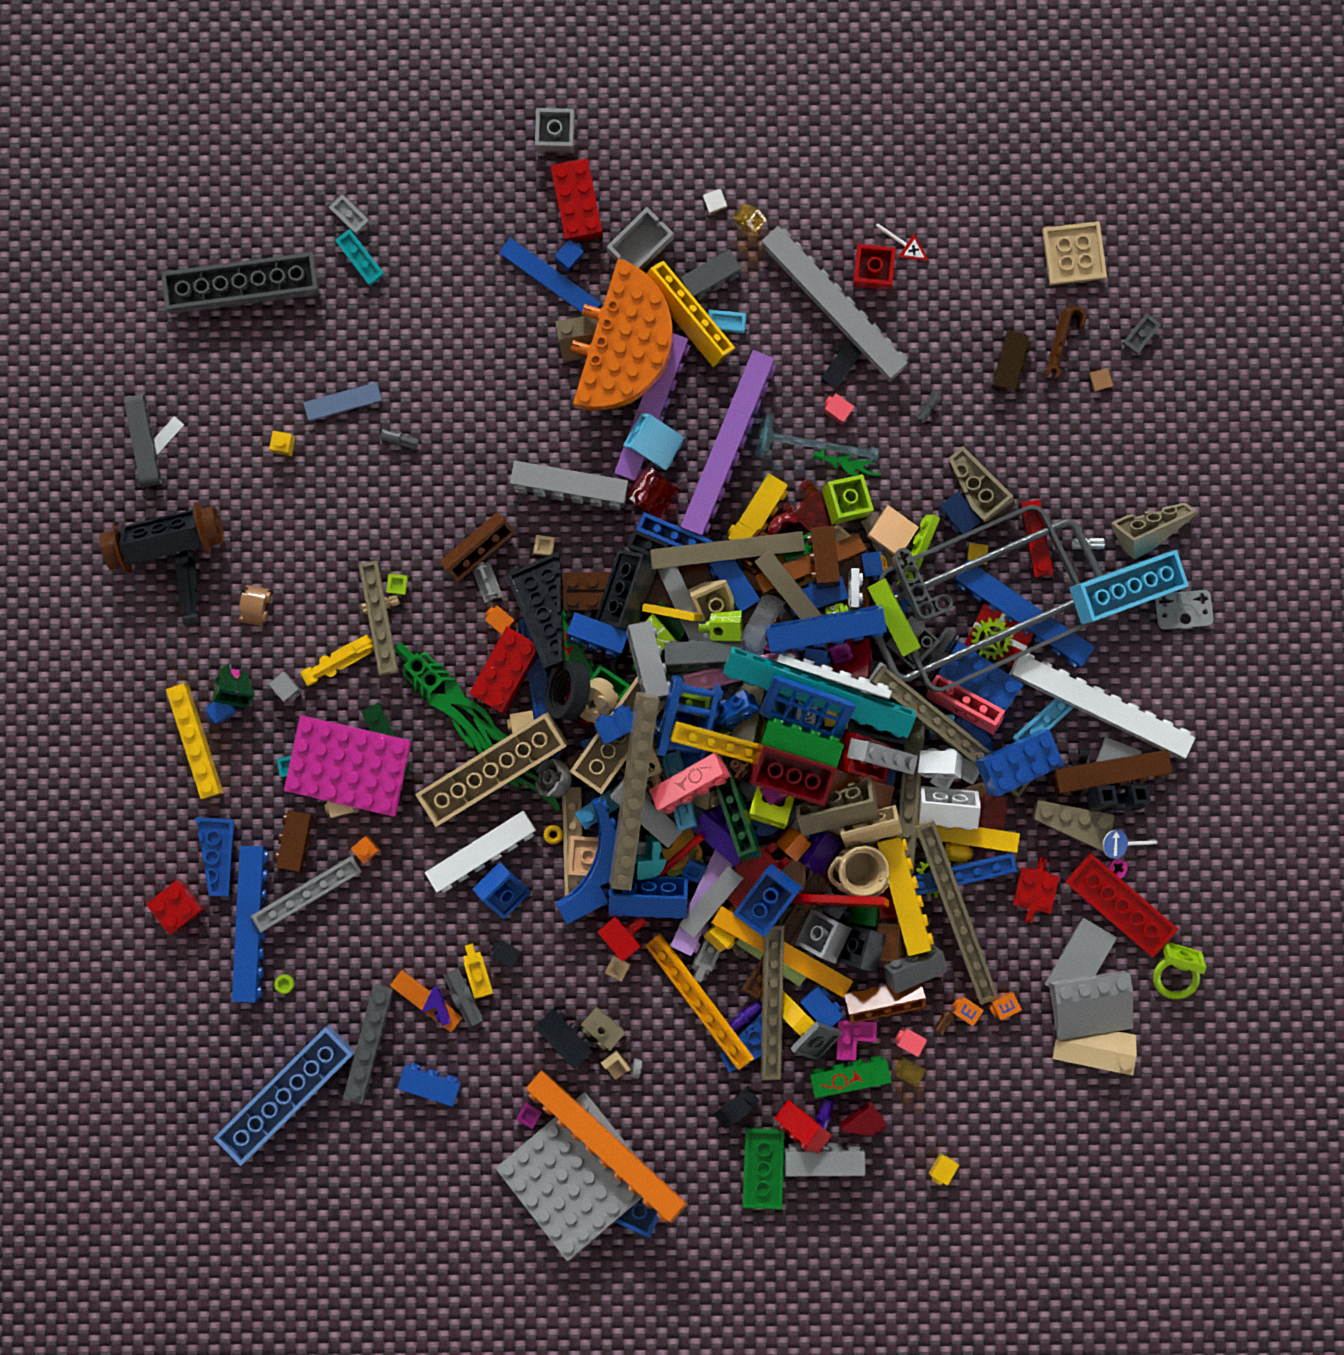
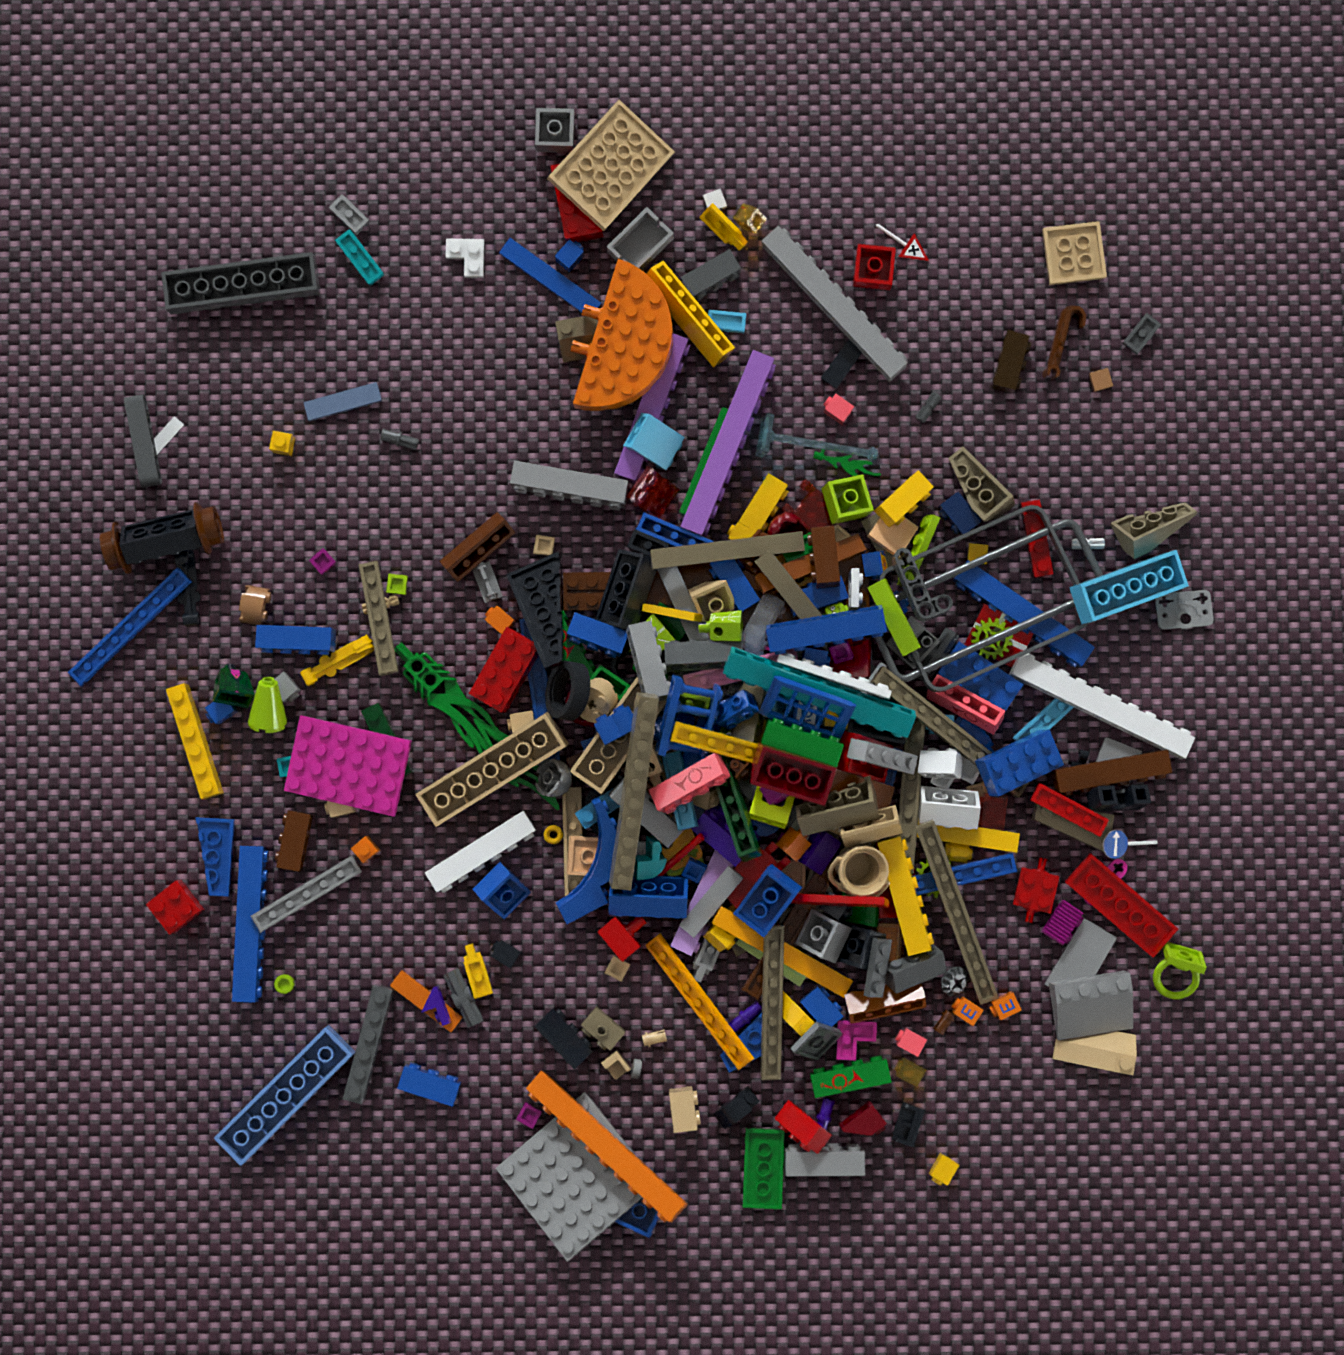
(129, 626): none -> blue tile
(267, 707): none -> lime cone
(295, 639): none -> blue brick
(322, 561): none -> magenta plate
(471, 251): none -> white plate
(610, 165): none -> tan plate
(654, 1038): none -> tan pin
(683, 1109): none -> tan brick
(703, 461): none -> green tile
(723, 227): none -> yellow hinge
(877, 967): none -> dark grey plate
(904, 499): none -> yellow brick
(908, 1124): none -> black hinge
(948, 984): none -> dark grey gear
(1062, 923): none -> magenta brick
(1069, 810): none -> red plate

